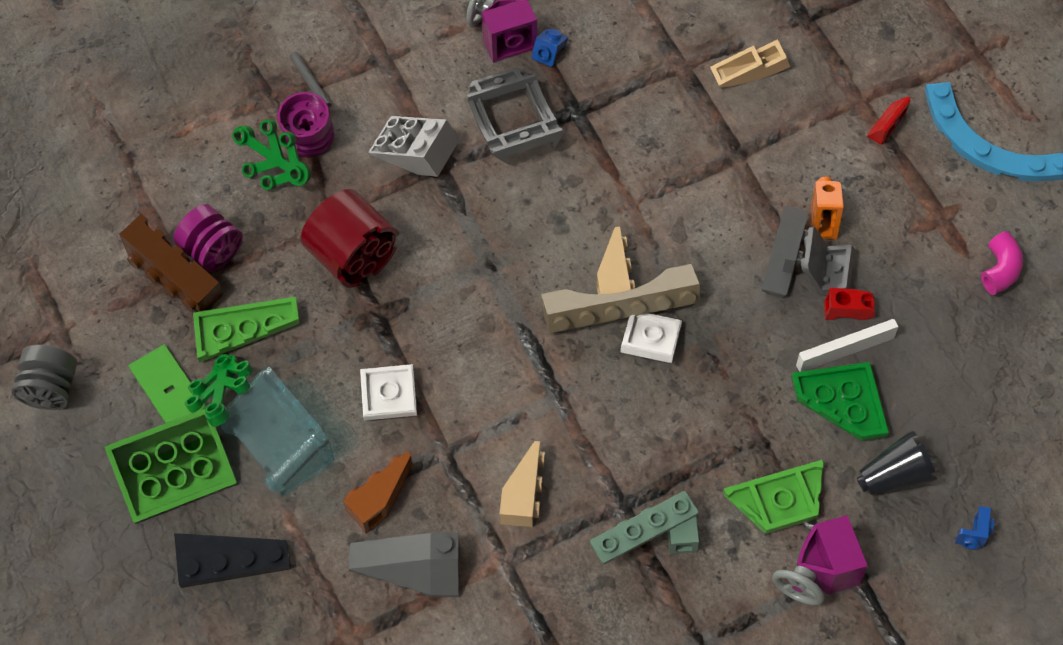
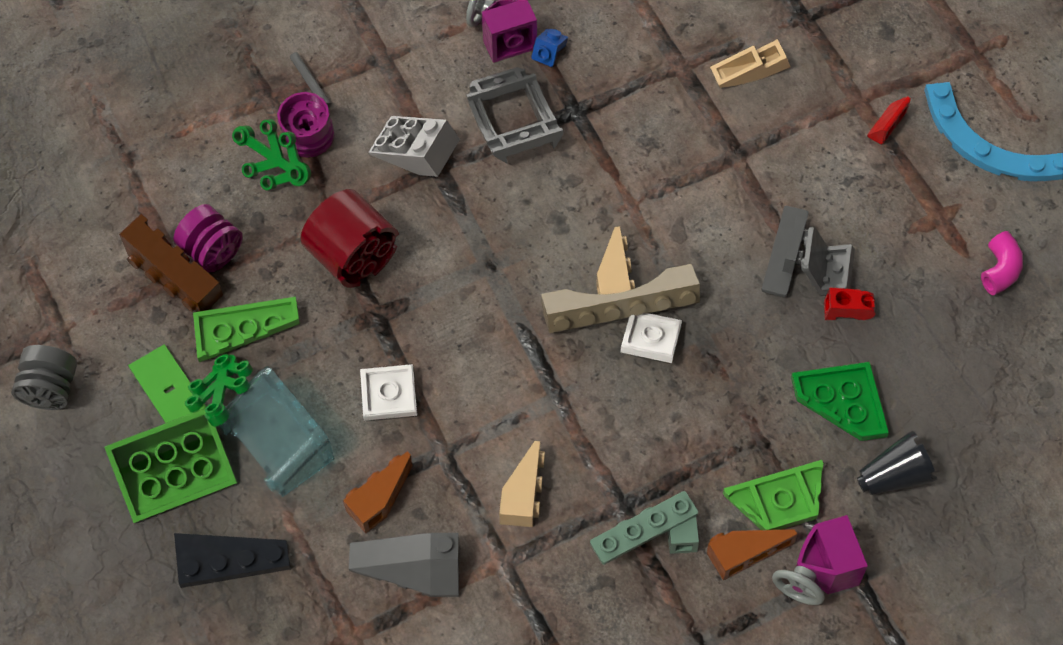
(743, 549): none -> dark orange slope
(827, 196): orange torso -> none
(847, 345): white tile -> none
(982, 527): blue bracket -> none

